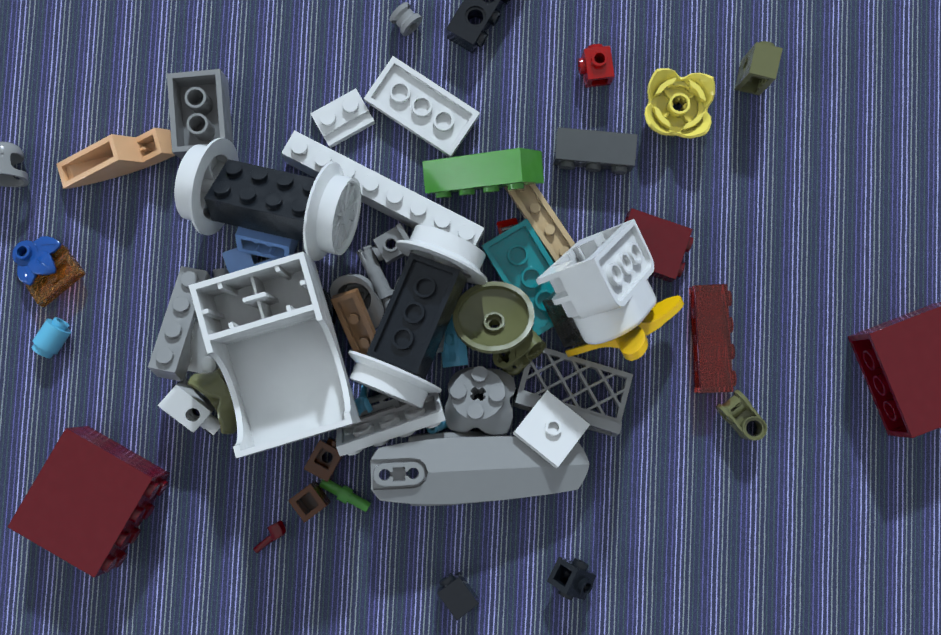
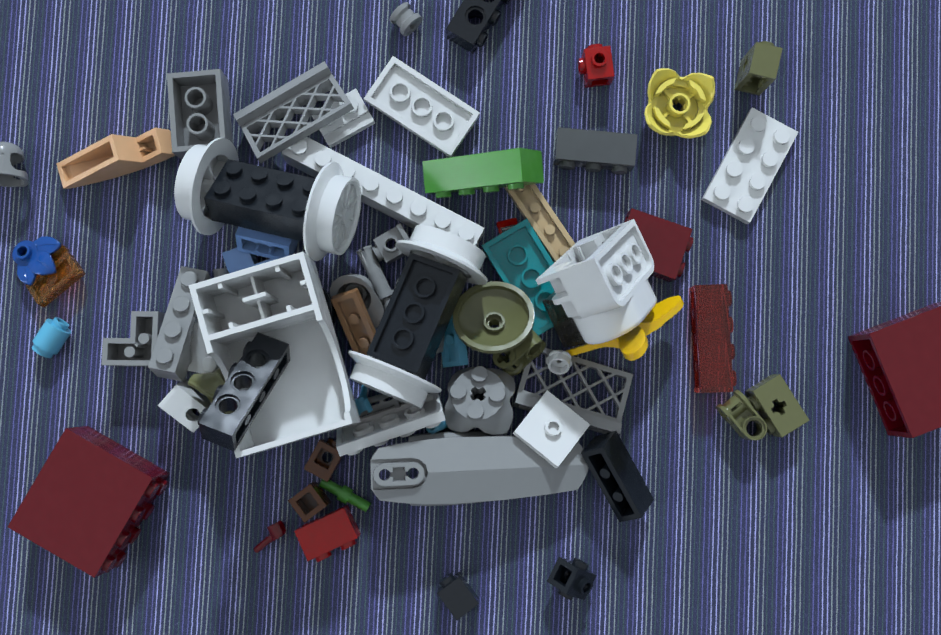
(139, 347): none -> light grey brick
(230, 428): none -> black brick
(289, 101): none -> light grey fence
(328, 533): none -> red brick
(559, 362): none -> white plate
(617, 476): none -> black brick
(749, 166): none -> white plate
(789, 412): none -> olive brick

